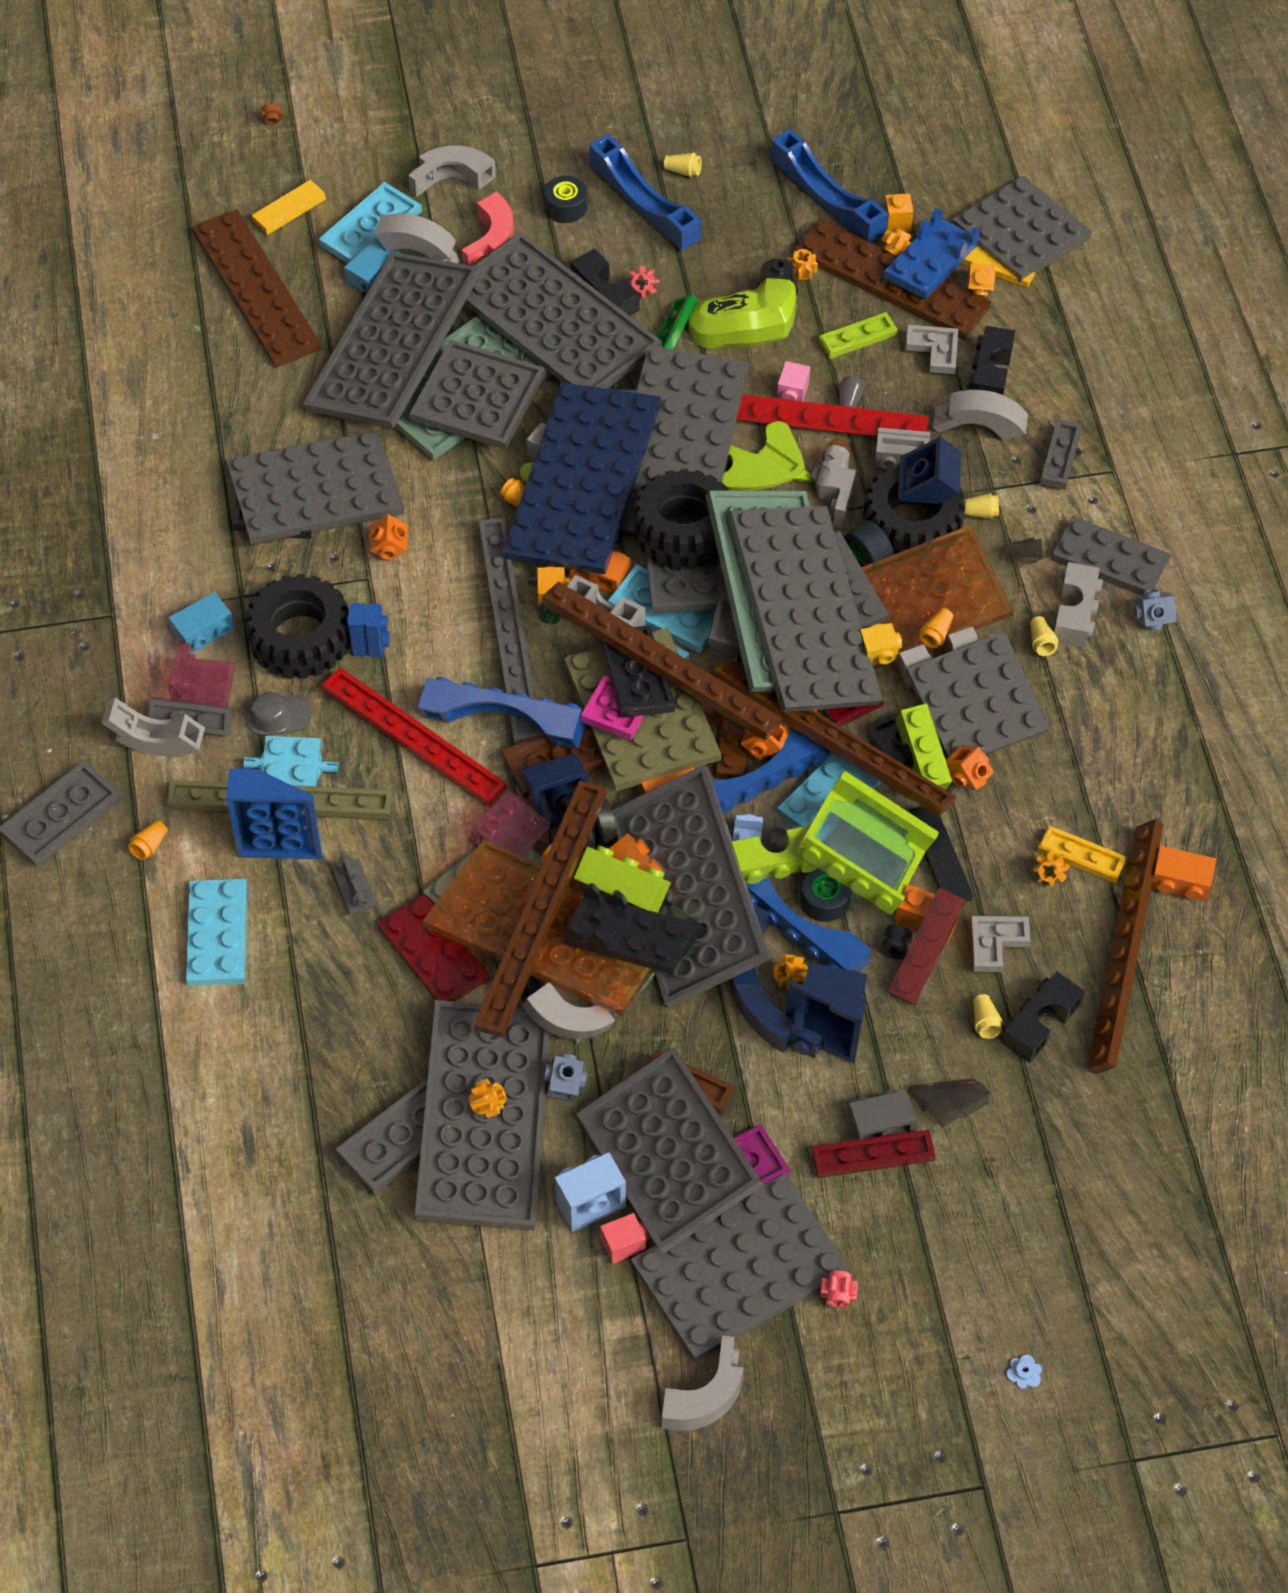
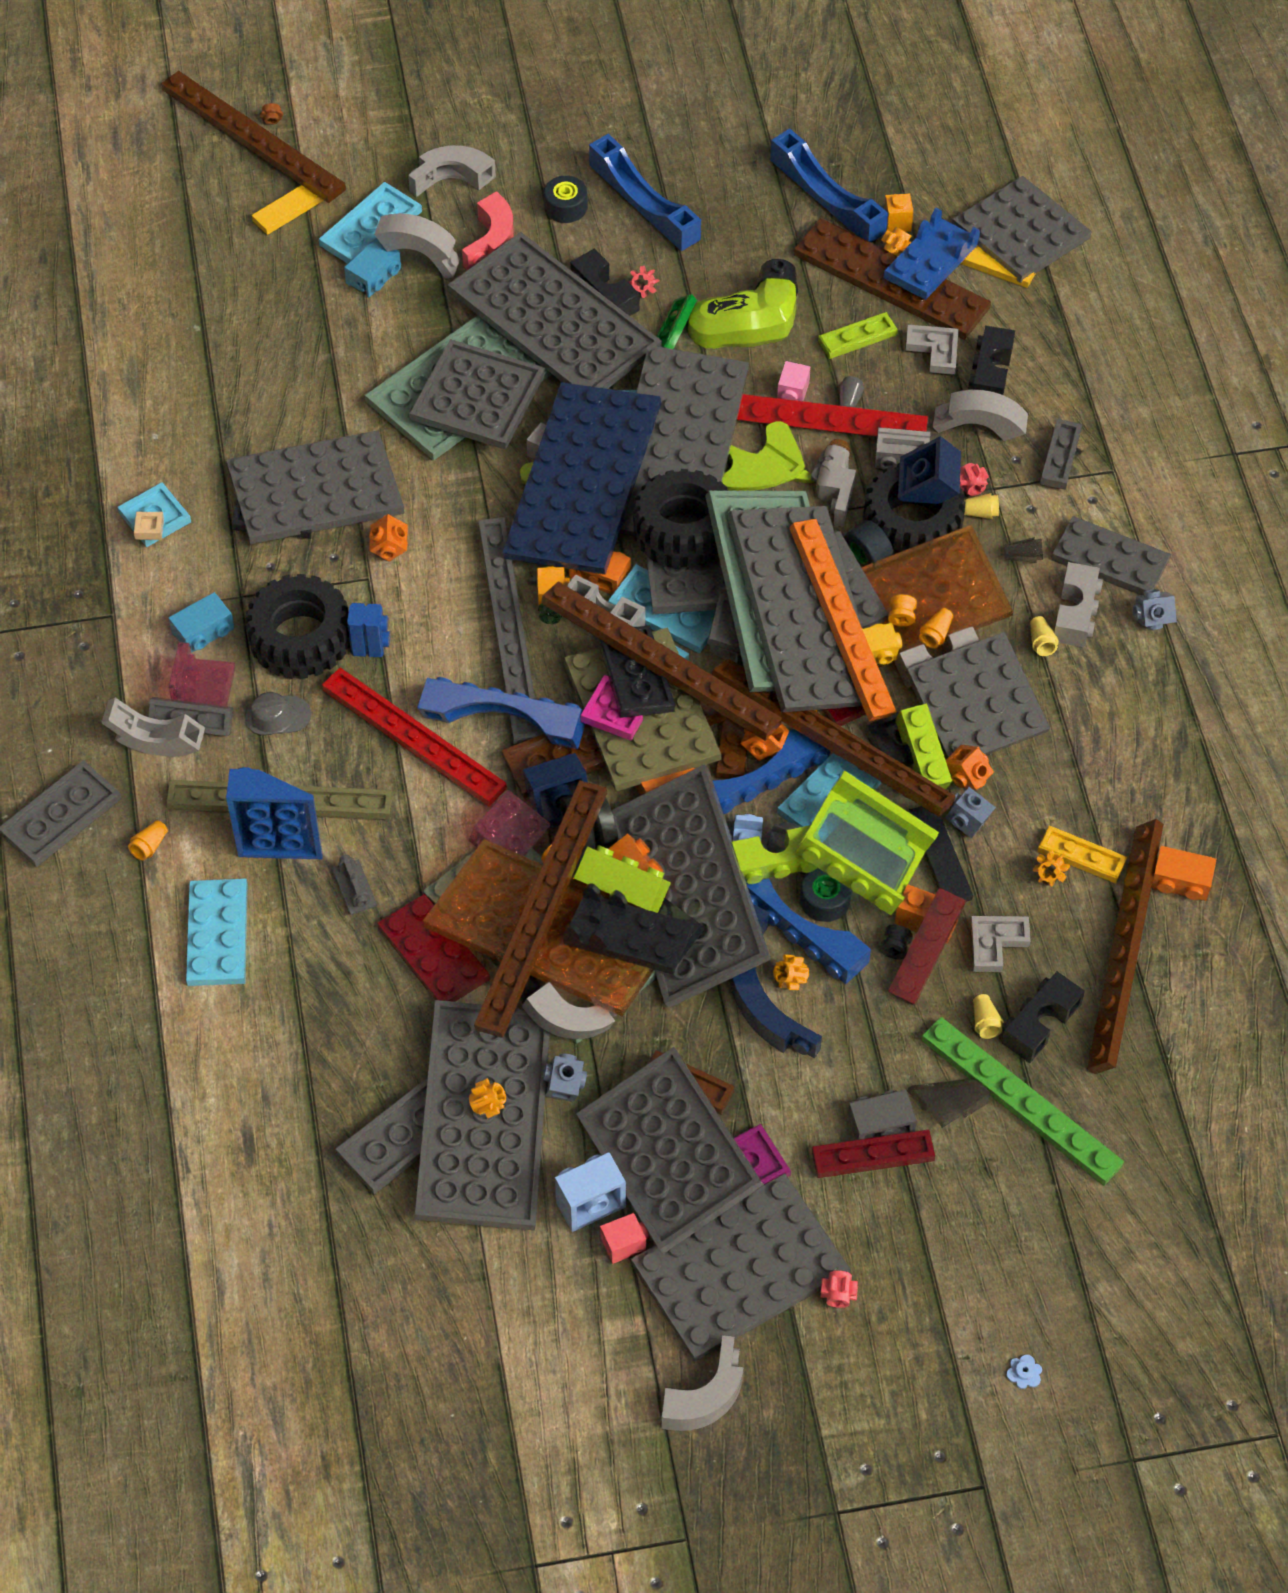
(149, 525): none -> tan plate
(156, 500): none -> medium azure plate
(254, 137): none -> reddish brown plate
(256, 288): reddish brown plate -> none
(292, 760): medium azure plate -> none
(392, 339): dark grey plate -> none
(512, 491): light orange cone -> none
(684, 164): light yellow cone -> none
(804, 263): light orange gear -> none
(831, 1006): dark blue piece -> none
(842, 620): none -> orange plate
(902, 610): none -> light orange wheel
(969, 812): none -> sand blue brick
(973, 479): none -> coral gear
(981, 278): light orange brick -> none
(1023, 1101): none -> bright green plate

